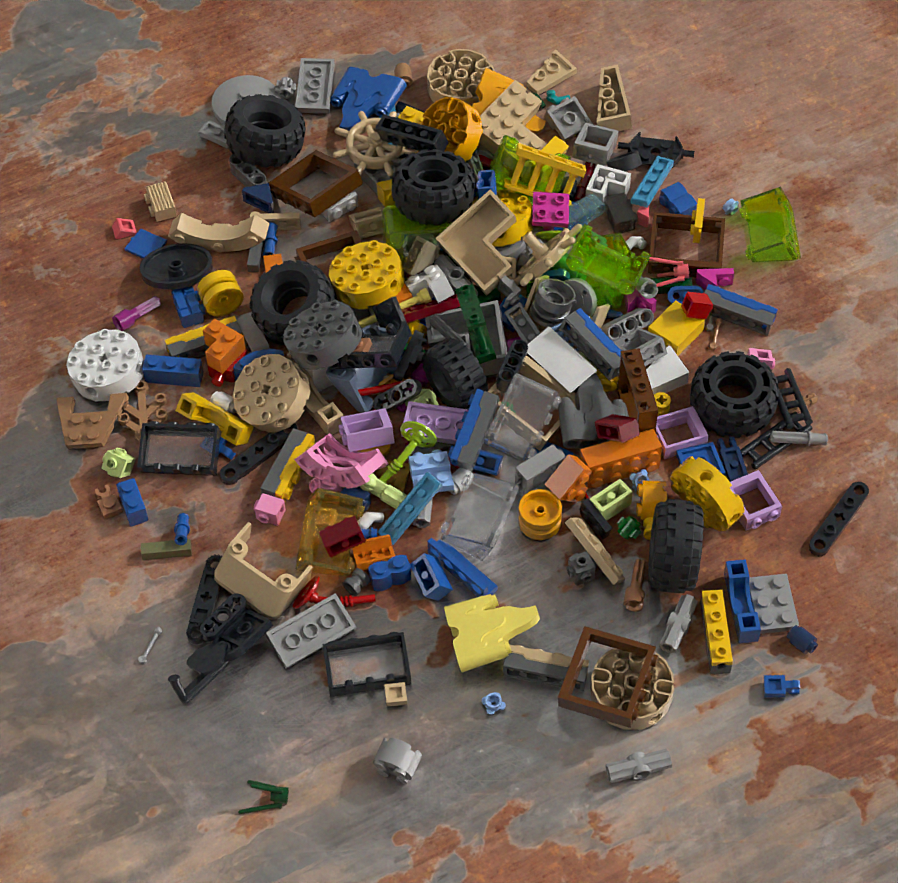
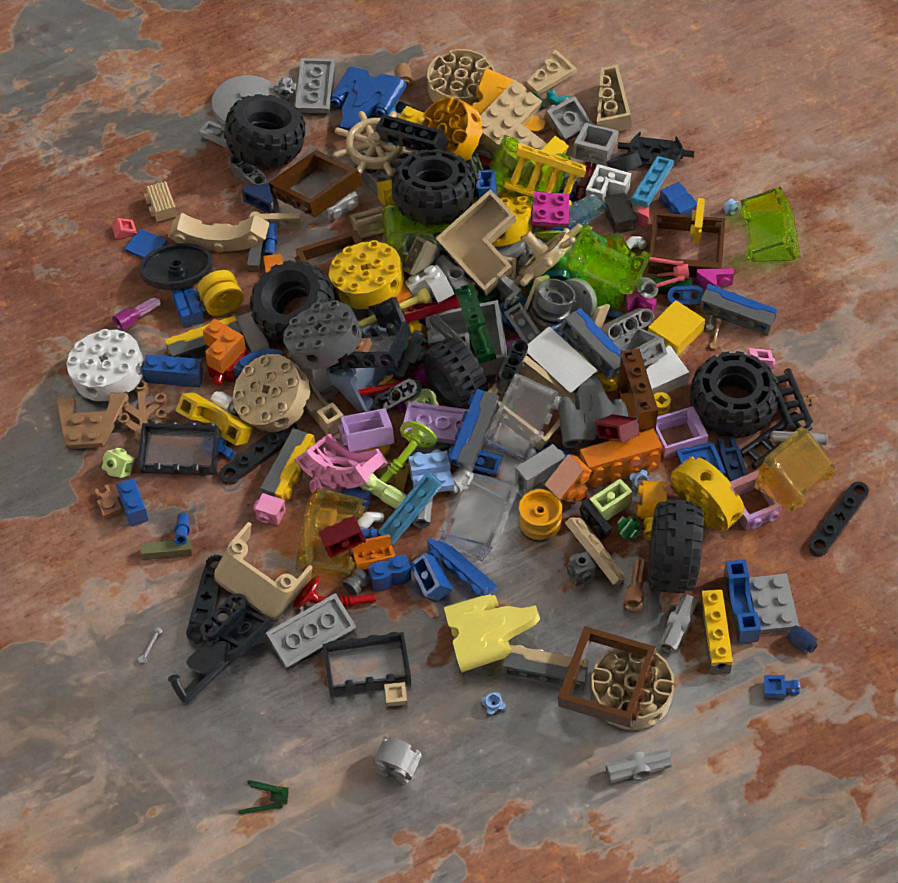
(697, 305): red brick -> none
(794, 470): none -> clear yellow windscreen

